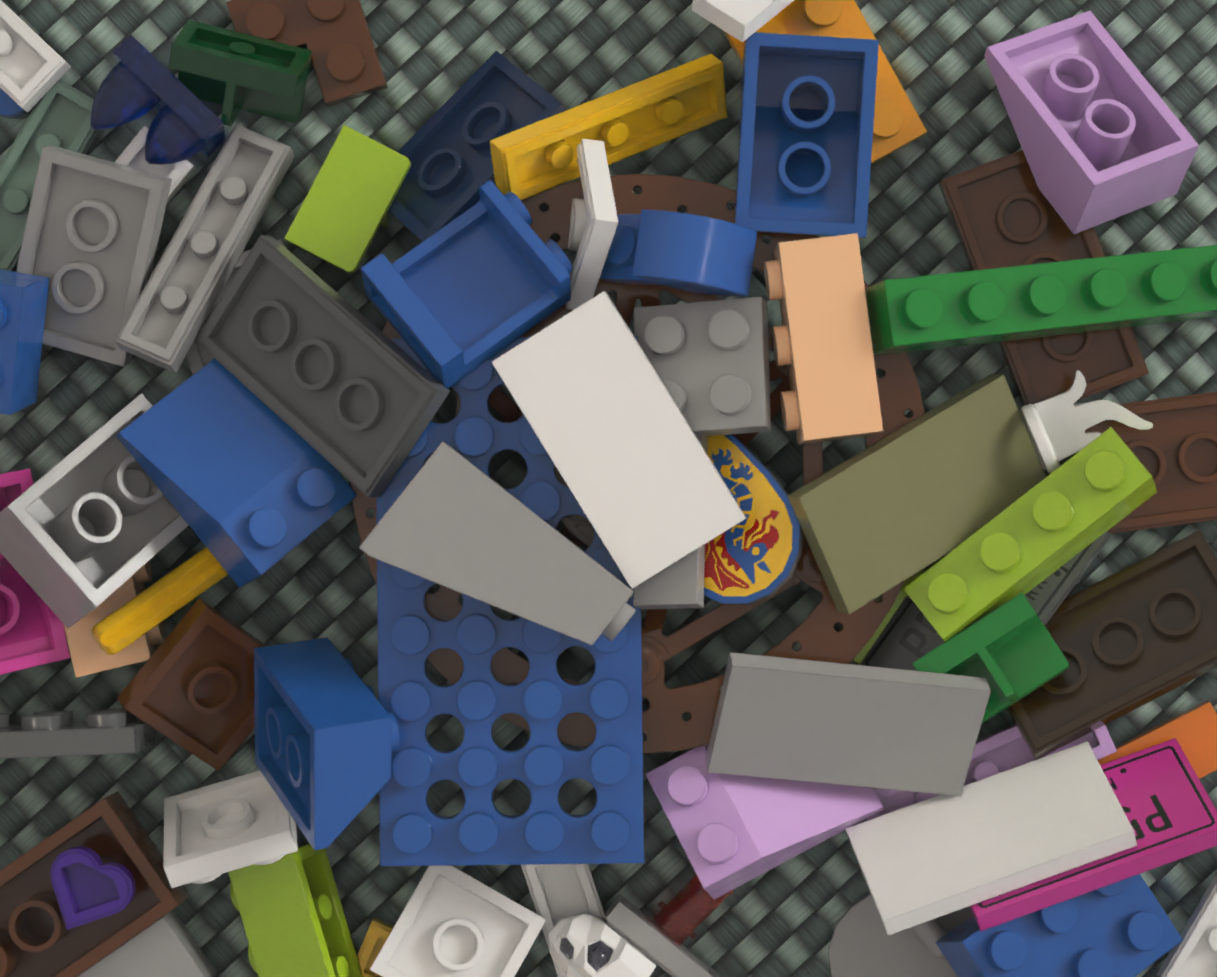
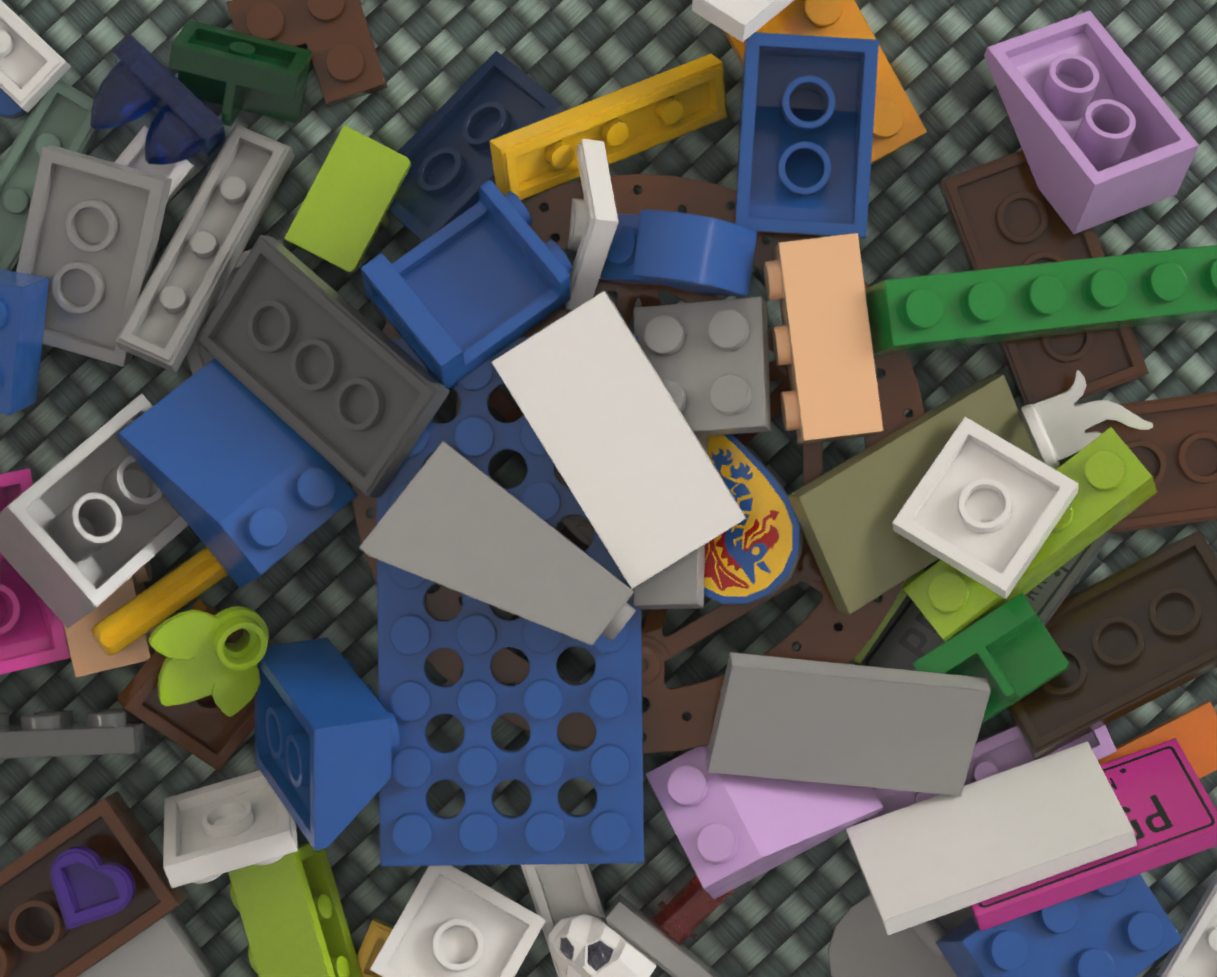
(204, 664): none -> lime plate
(985, 507): none -> white plate

